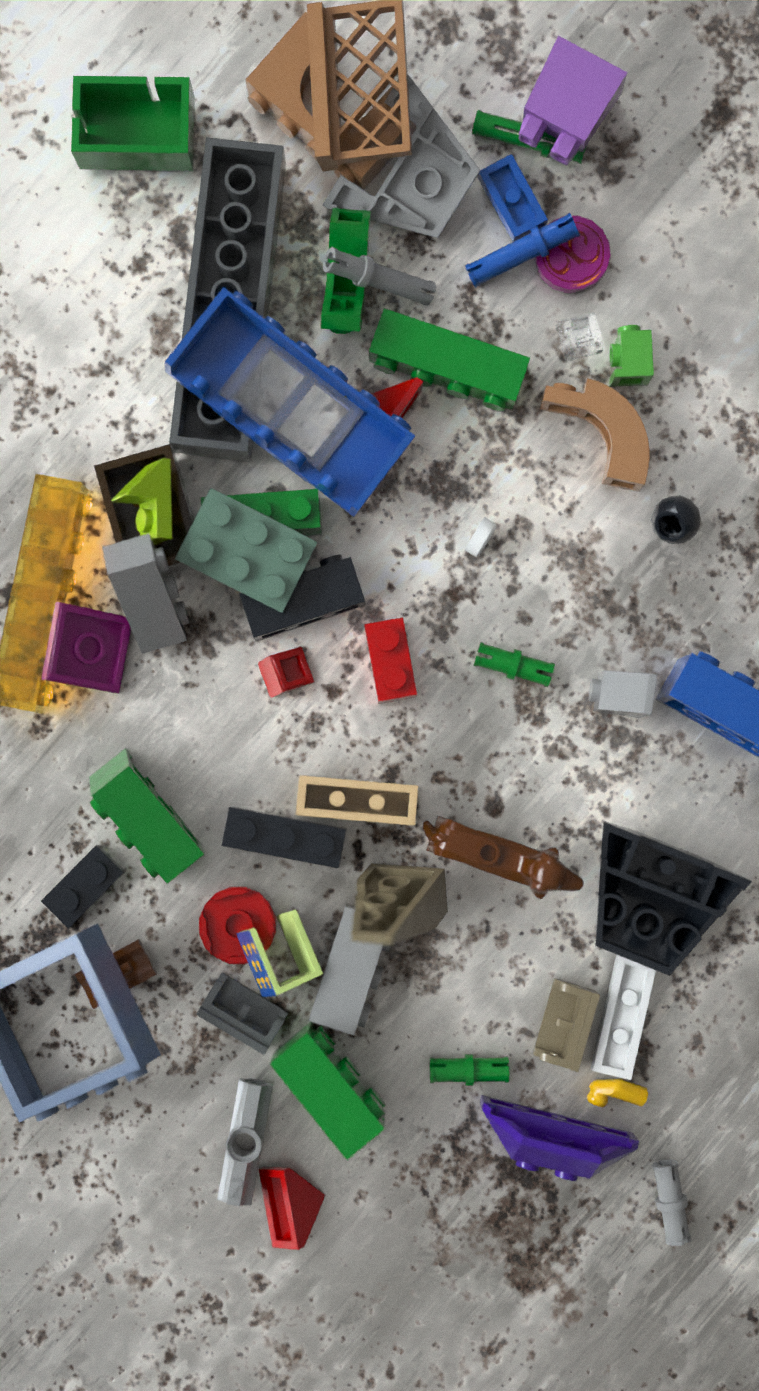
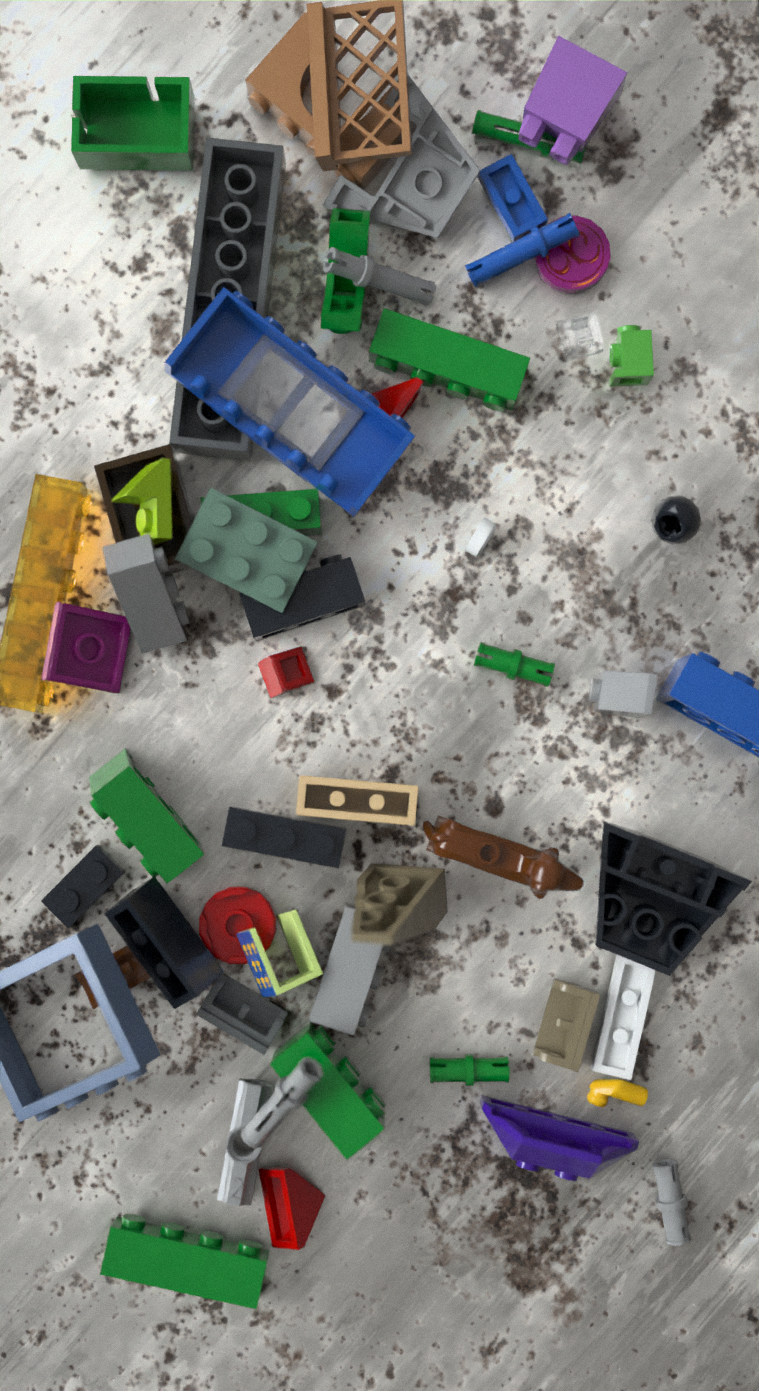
(164, 942): none -> black brick
(185, 1261): none -> green brick
(302, 1079): none -> light grey pin
(390, 660): red brick -> none
(615, 420): medium nougat arch -> none

